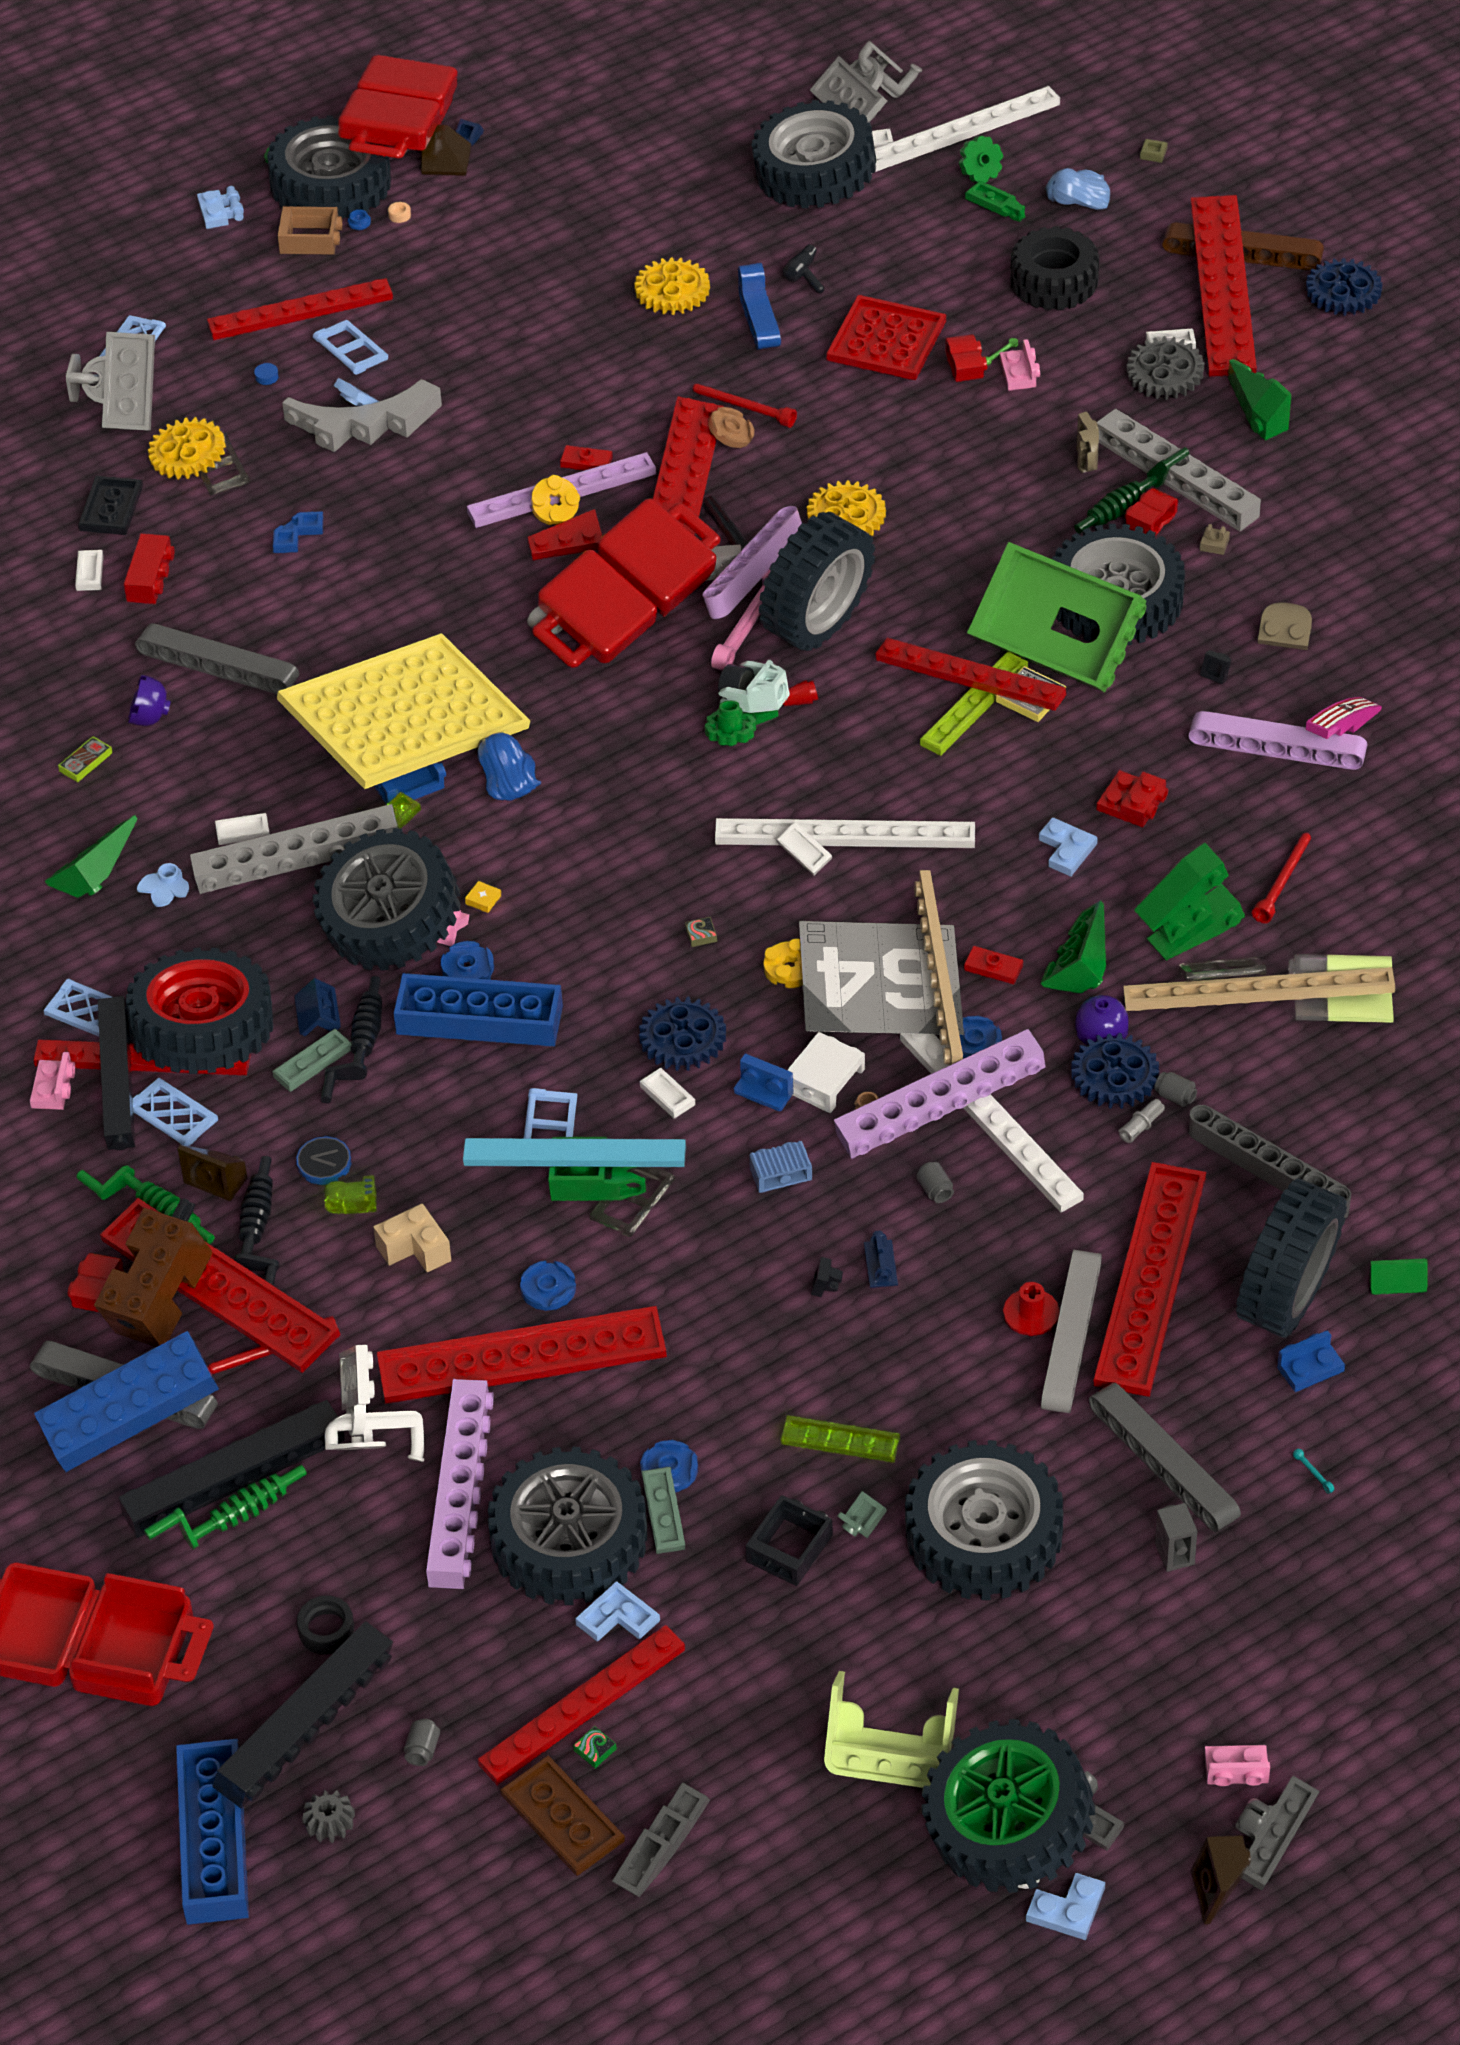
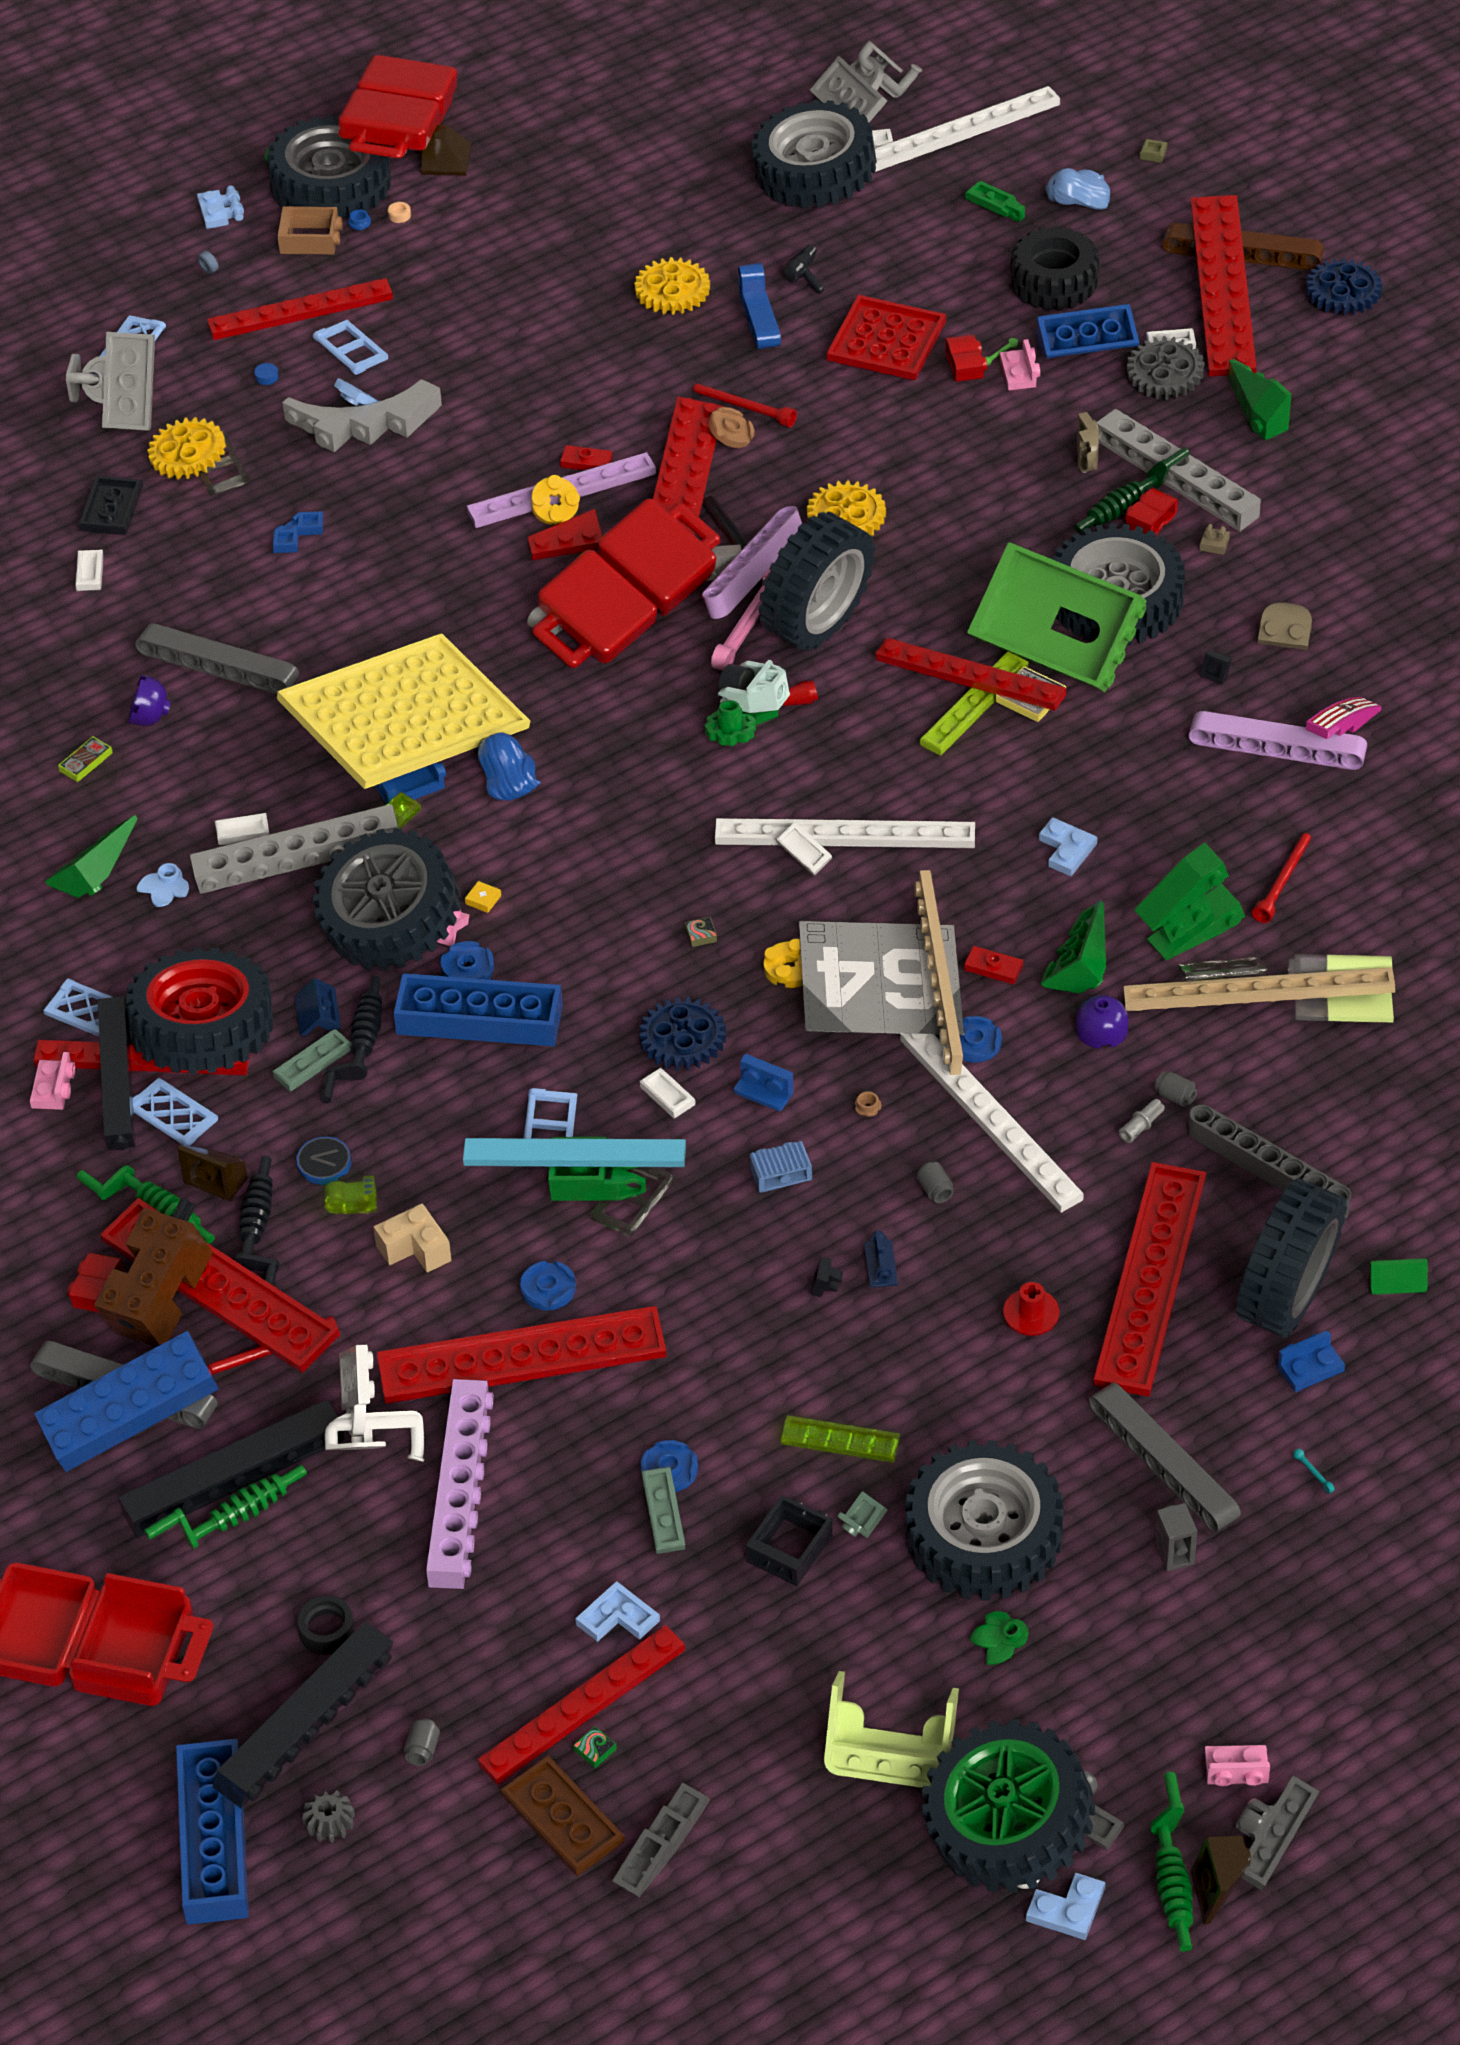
(148, 568): red brick -> none
(207, 262): none -> sand blue tile
(469, 130): dark blue slope -> none
(567, 1501): wheel -> none
(824, 1070): white panel -> none
(957, 1084): lavender brick -> none
(981, 159): green plant -> none
(997, 1638): none -> green plate
(1071, 1331): light grey beam -> none
(1086, 331): none -> blue slope
(1115, 1070): dark blue gear -> none
(1133, 797): red plate -> none
(1172, 1877): none -> green piece

